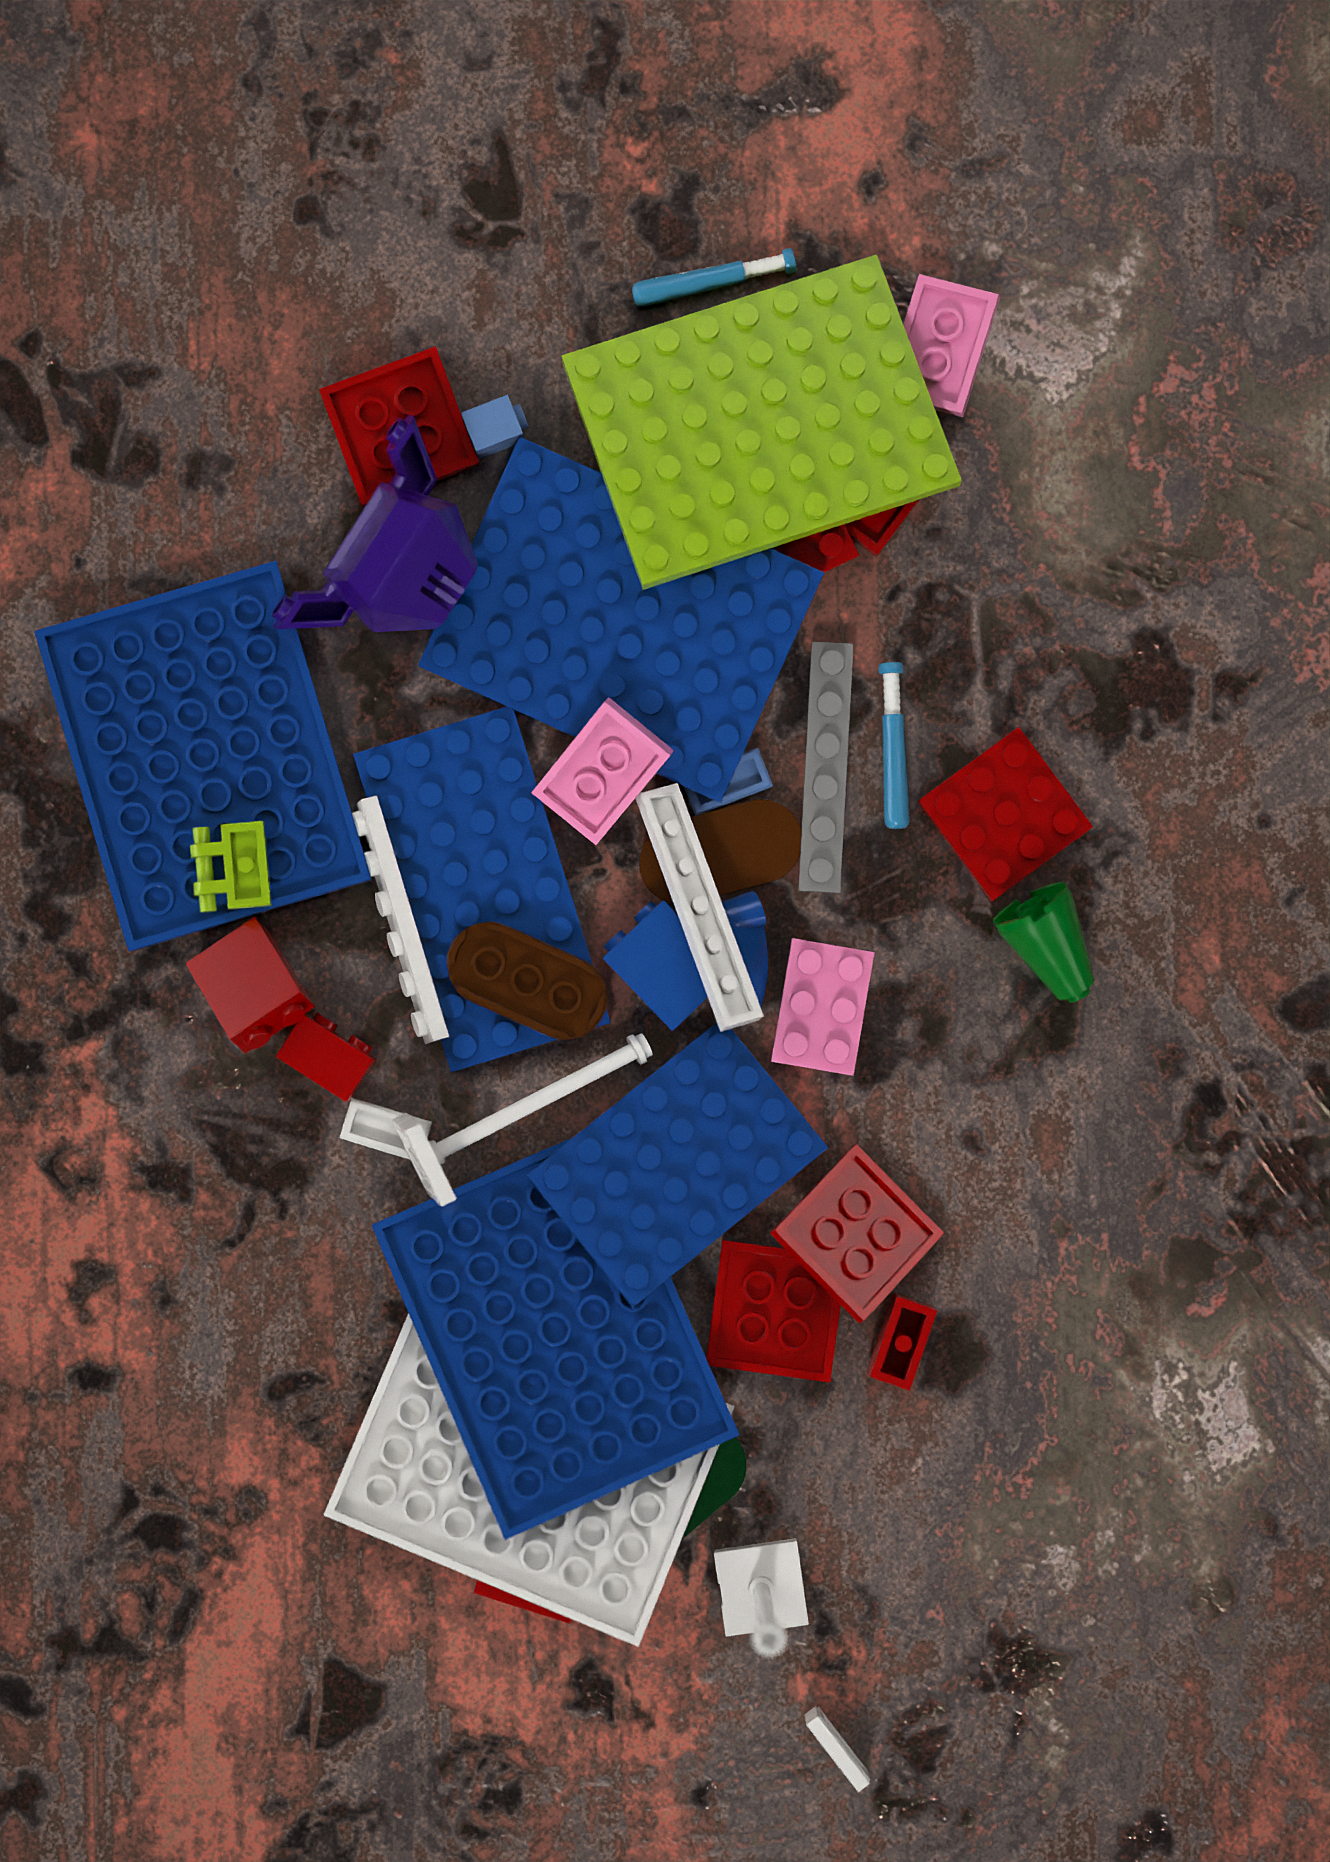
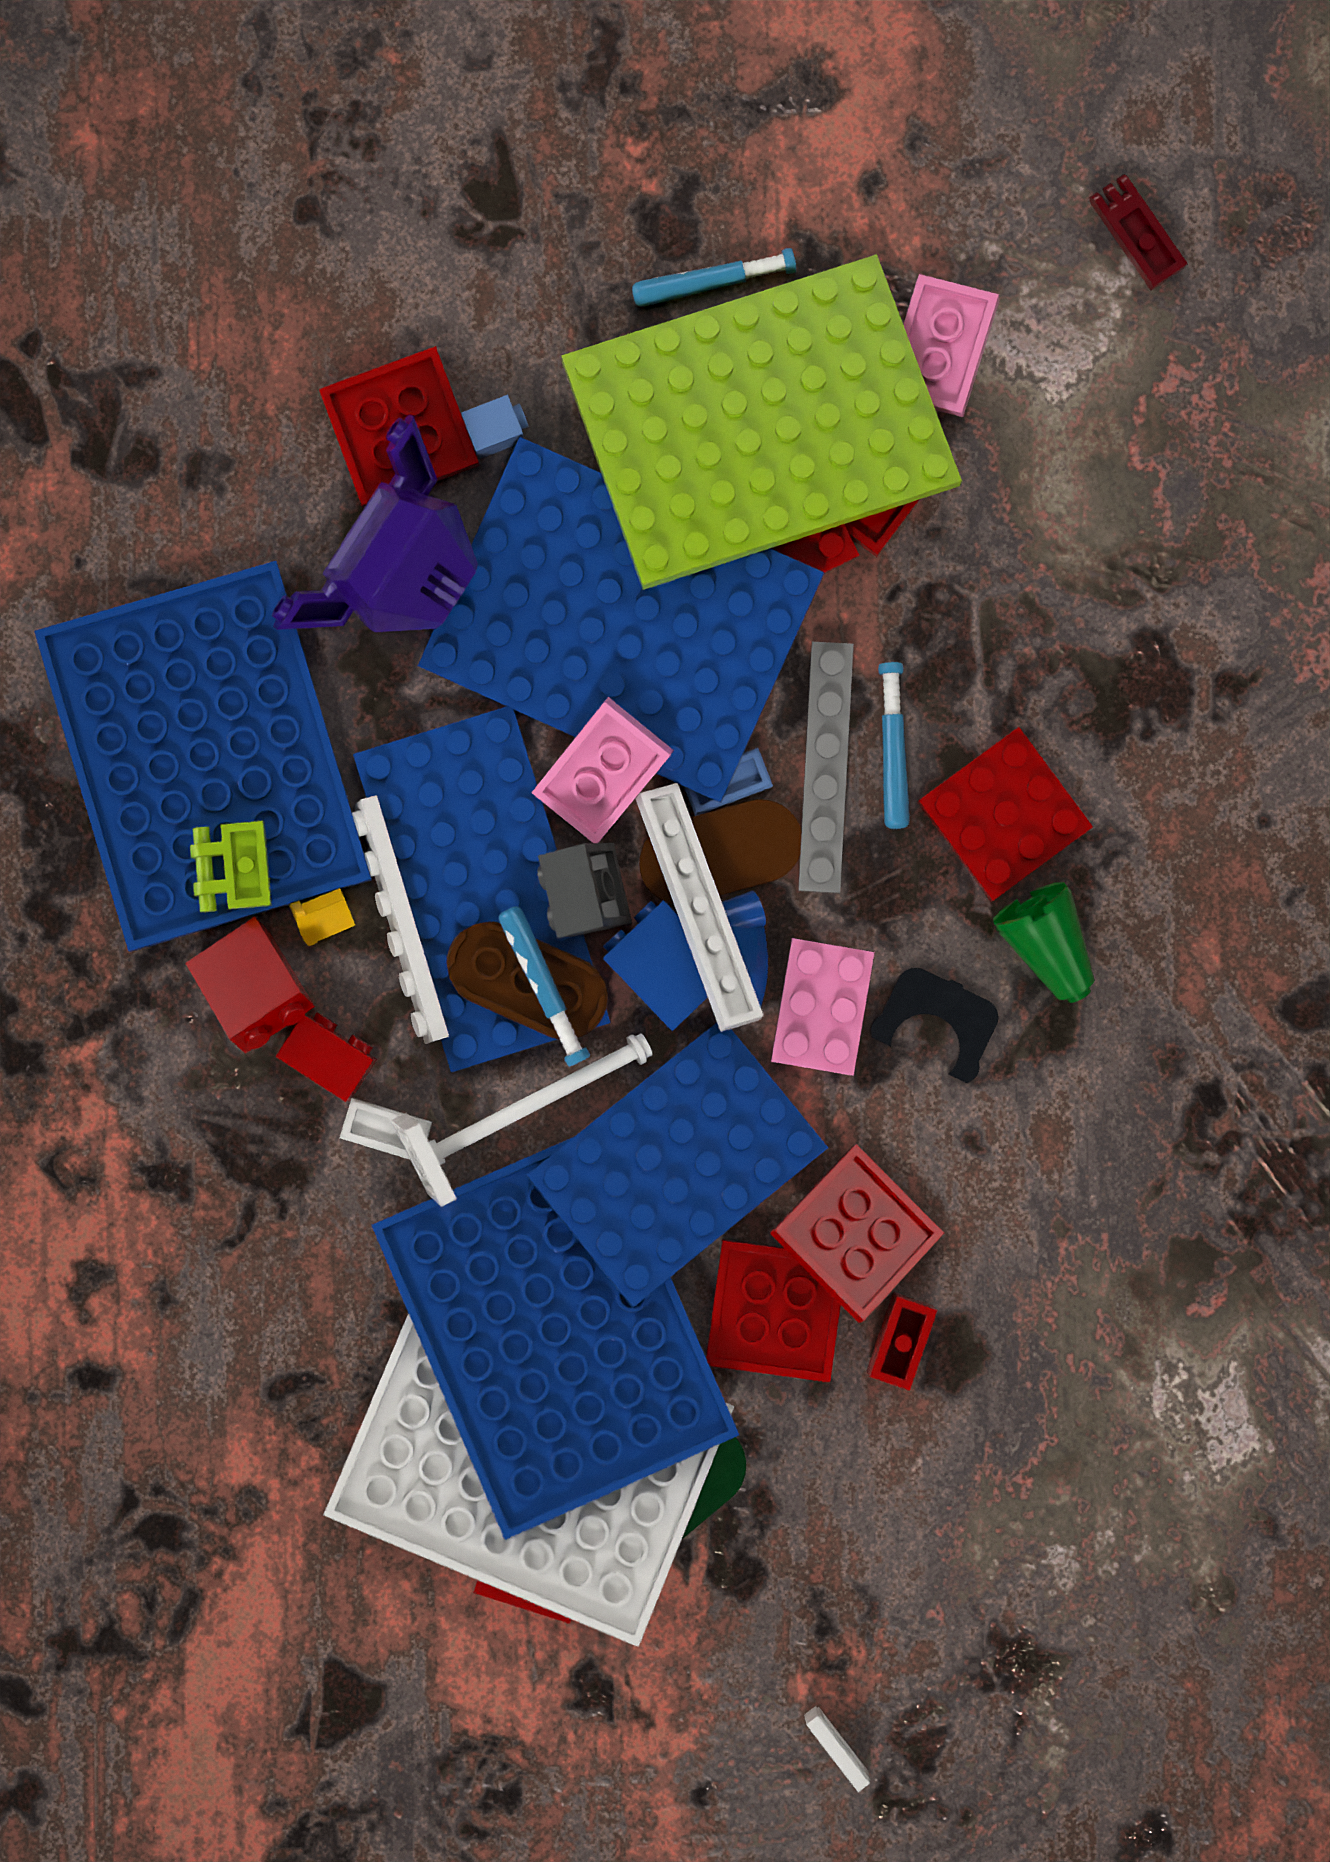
(322, 916): none -> yellow tile
(533, 963): none -> dark azure piece
(584, 889): none -> dark grey slope
(762, 1592): white tile -> none
(964, 1011): none -> black piece
(1138, 233): none -> dark red hinge

